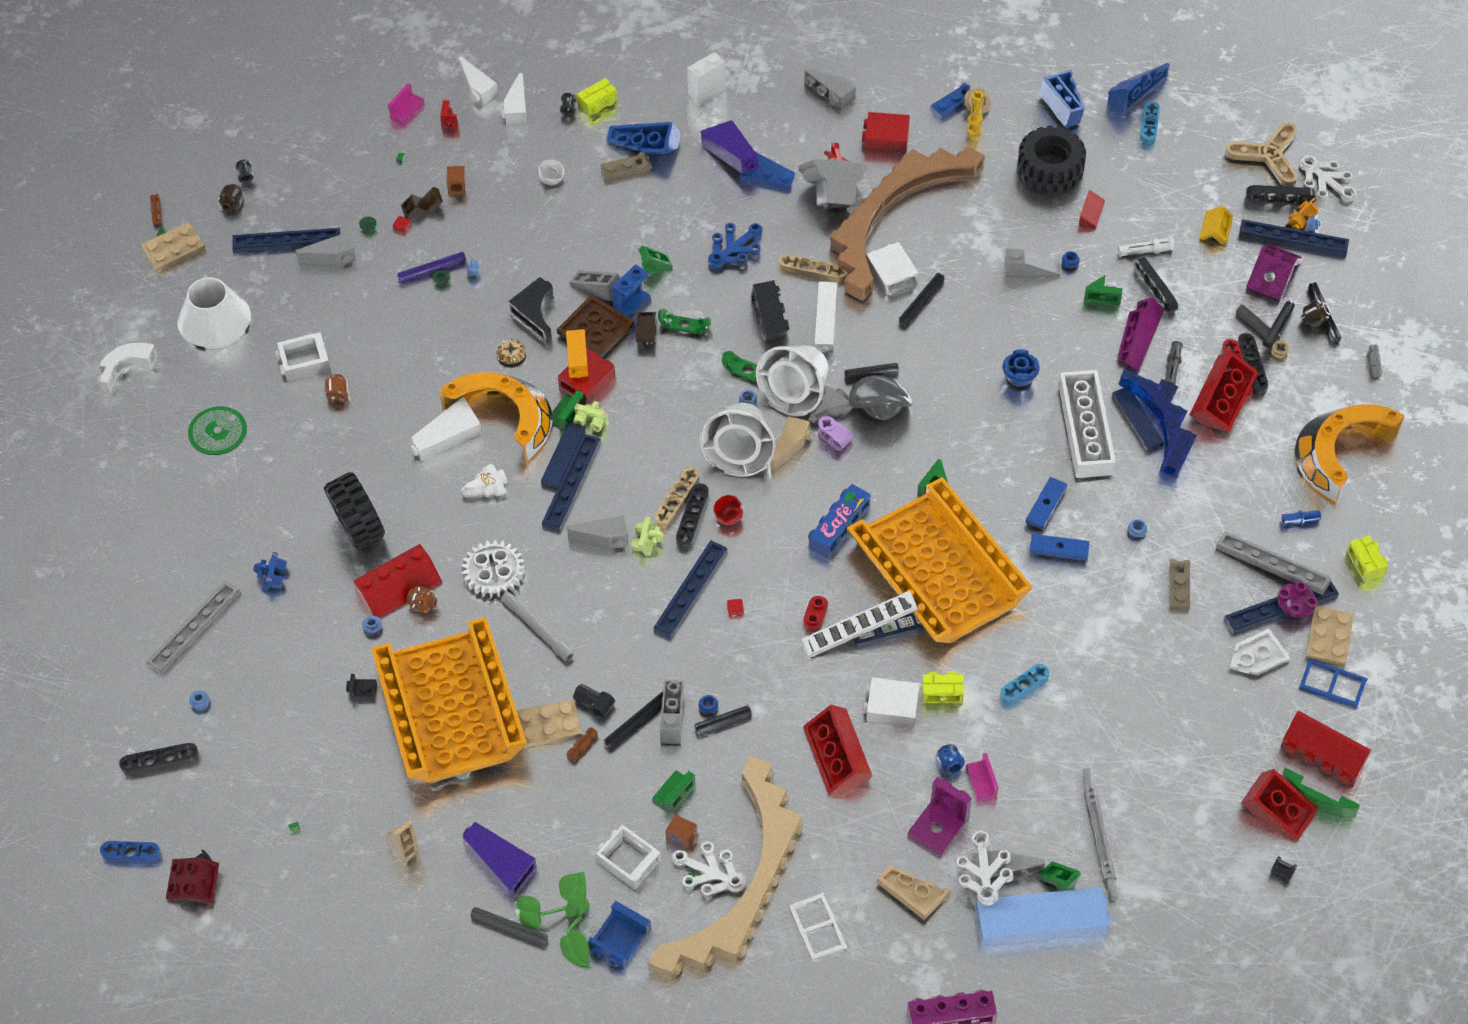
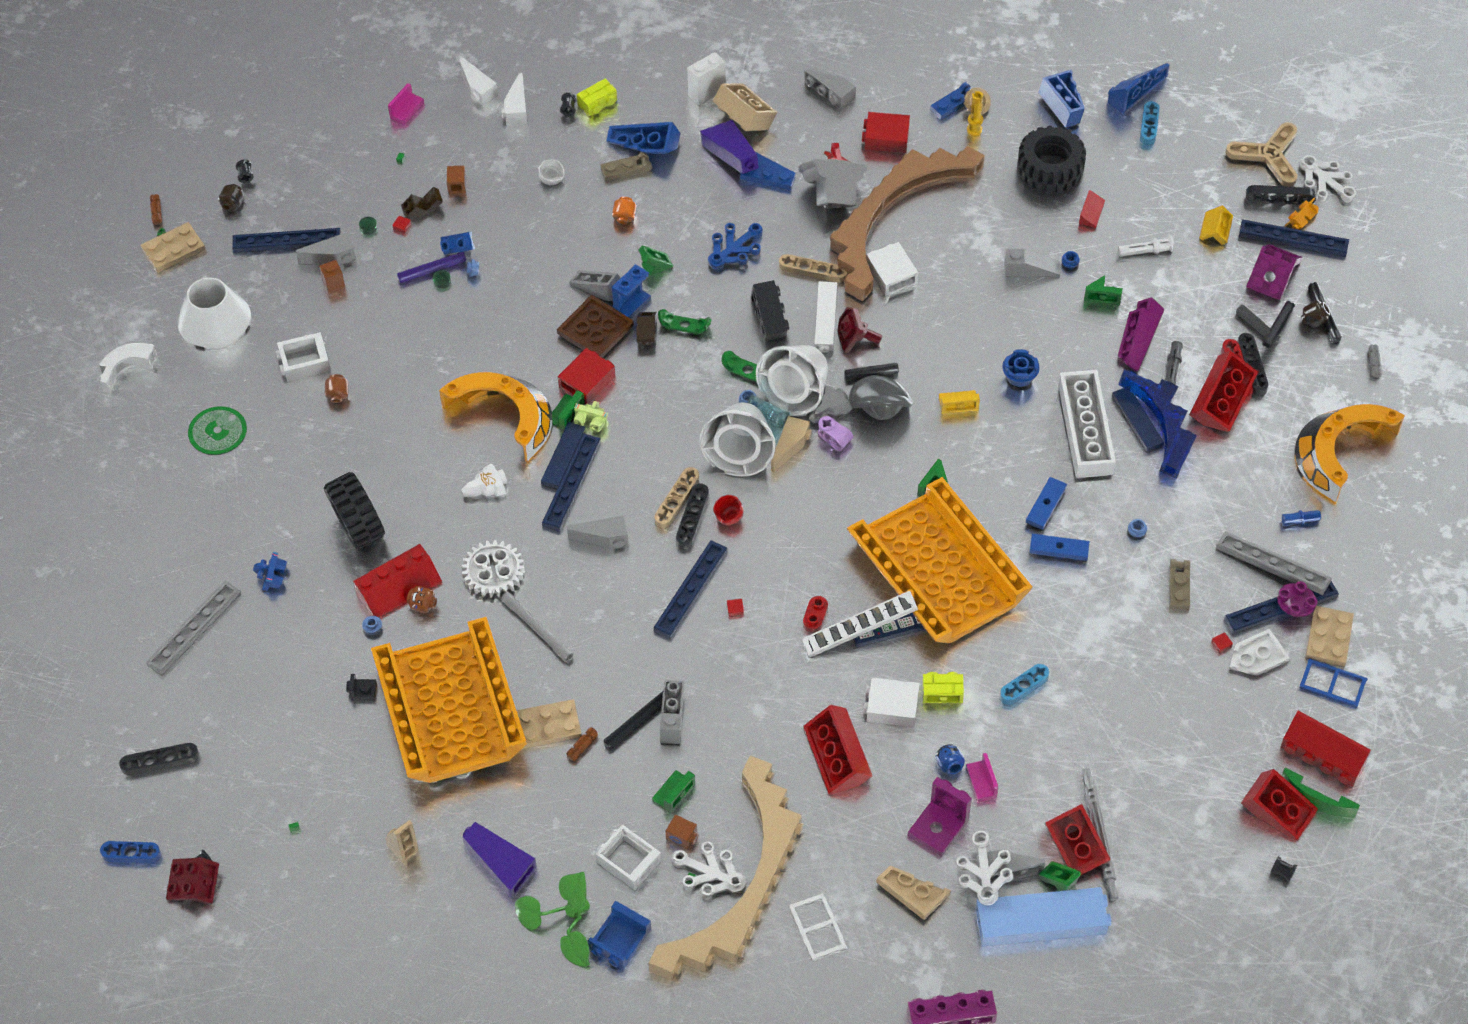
(201, 704): medium blue plate -> none
(332, 275): none -> dark orange brick
(446, 431): white slope -> none
(447, 118): red bracket -> none
(457, 243): none -> blue hips
(509, 926): dark grey axle -> none
(518, 351): tan gear -> none
(530, 305): black arch -> none
(577, 353): light orange brick -> none
(598, 702): black piece -> none
(624, 210): none -> orange head
(649, 536): yellowish green hips -> none
(708, 699): blue plate -> none
(723, 720): black axle -> none
(744, 107): none -> tan brick
(773, 414): none -> clear light blue brick
(842, 514): blue brick -> none
(853, 329): none -> dark red piece
(921, 299): black axle -> none
(959, 401): none -> yellow panel
(1077, 840): none -> red slope
(1155, 284): black beam -> none
(1222, 642): none -> red piece
(1281, 344): tan bush -> none
(1313, 224): medium blue plate -> none
(1367, 558): neon yellow brick -> none

